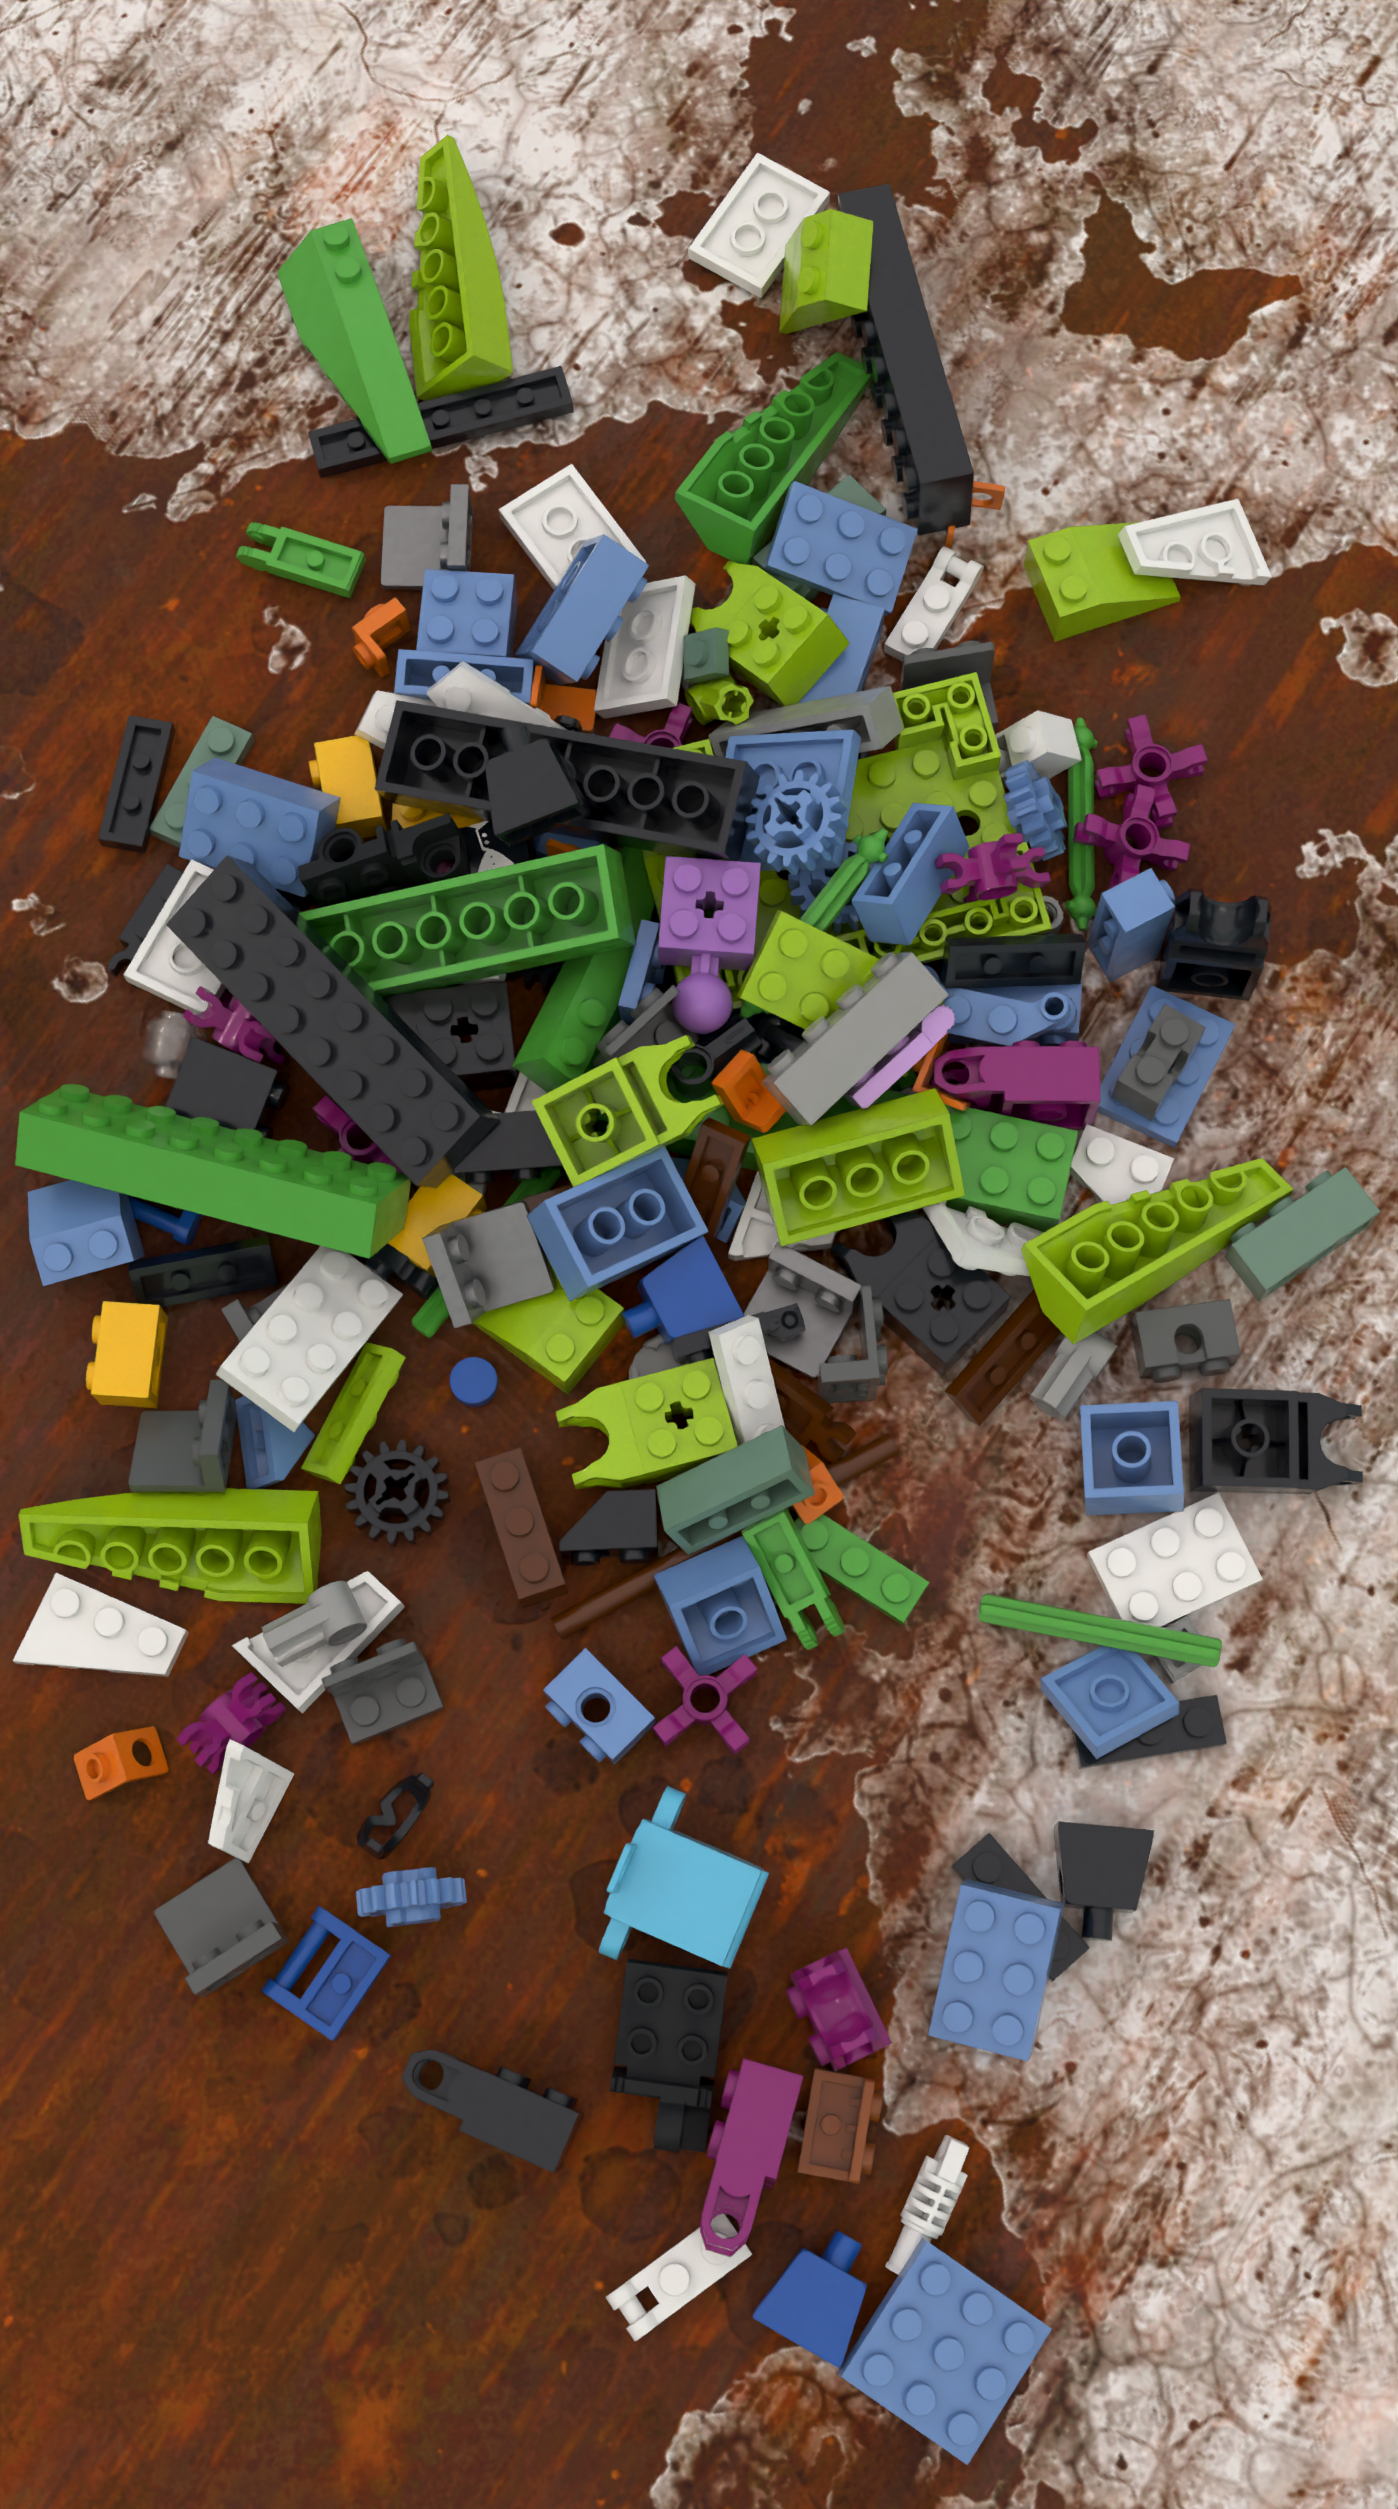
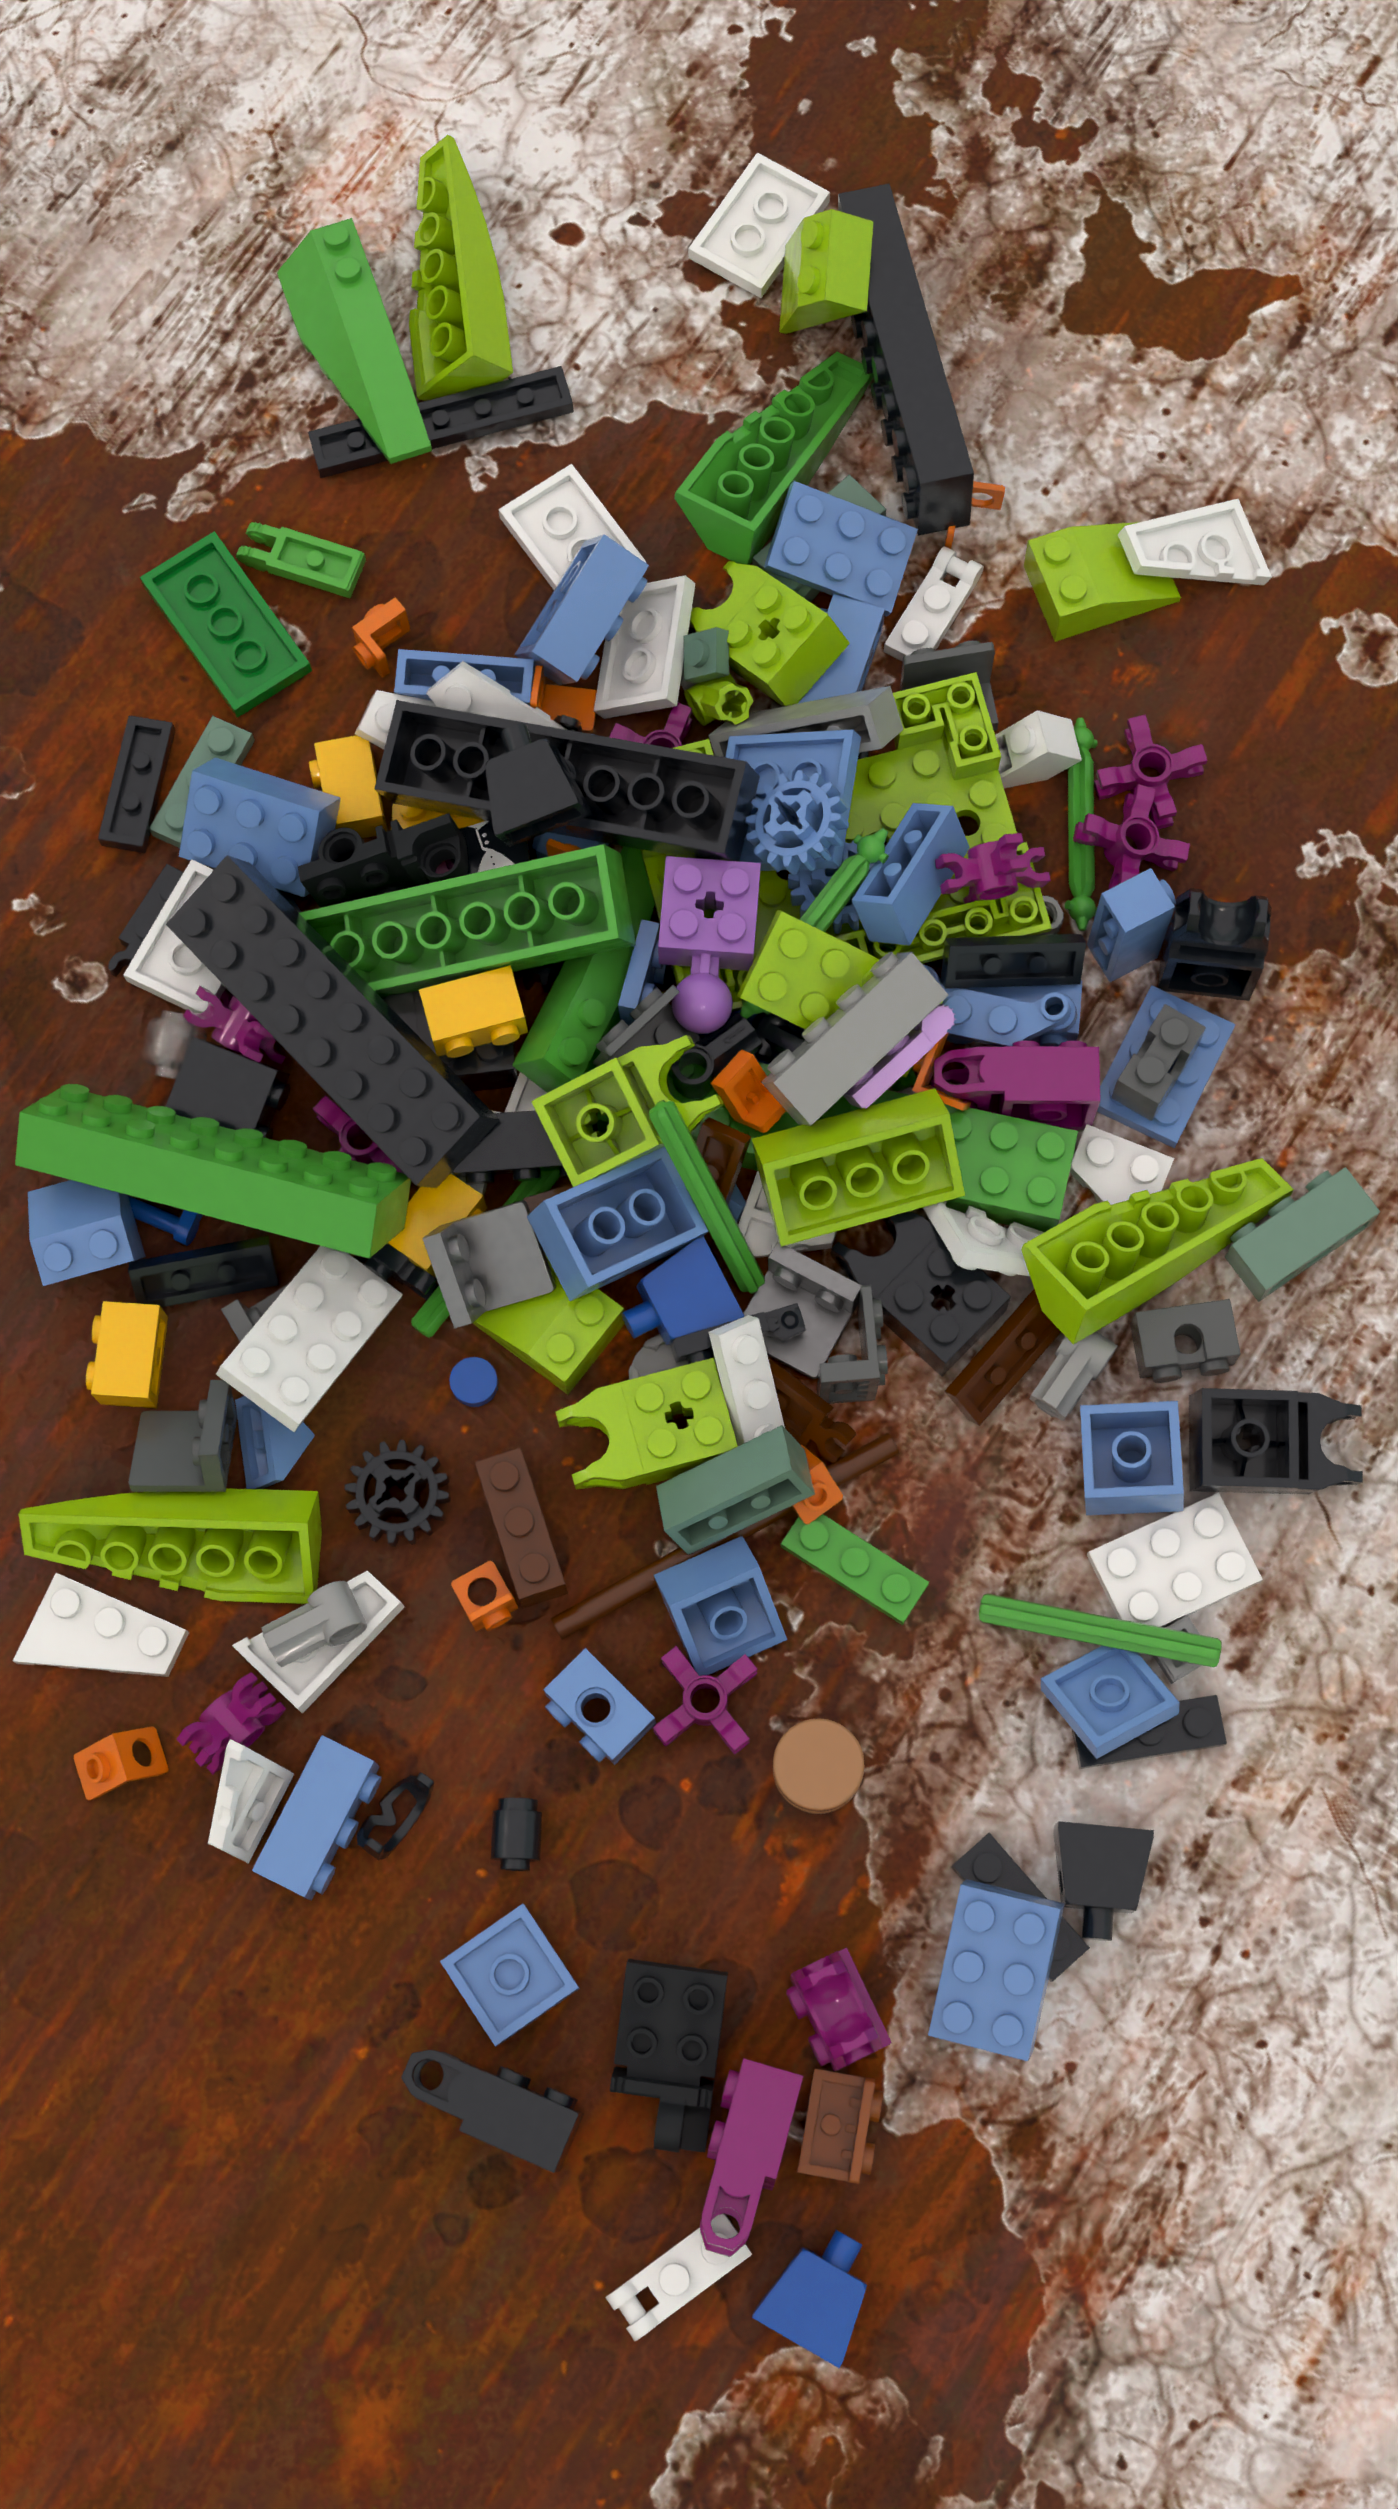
(220, 1927): dark grey bracket -> none
(226, 624): none -> green plate
(318, 1819): none -> medium blue brick
(339, 1983): blue plate -> none
(353, 1413): lime plate -> none
(383, 1690): dark grey bracket -> none
(411, 1897): medium blue gear -> none
(426, 539): flat silver bracket -> none
(468, 613): medium blue brick -> none
(474, 1012): none -> yellow brick
(494, 1613): none -> orange bracket
(509, 1975): none -> medium blue plate
(516, 1833): none -> black brick
(615, 1526): black slope -> none
(680, 1890): medium azure piece -> none
(706, 1196): none -> bright green axle
(792, 1575): bright green hinge -> none
(818, 1766): none -> medium nougat head
(930, 2200): white hinge -> none
(944, 2351): medium blue plate -> none
(1035, 809): medium blue gear -> none

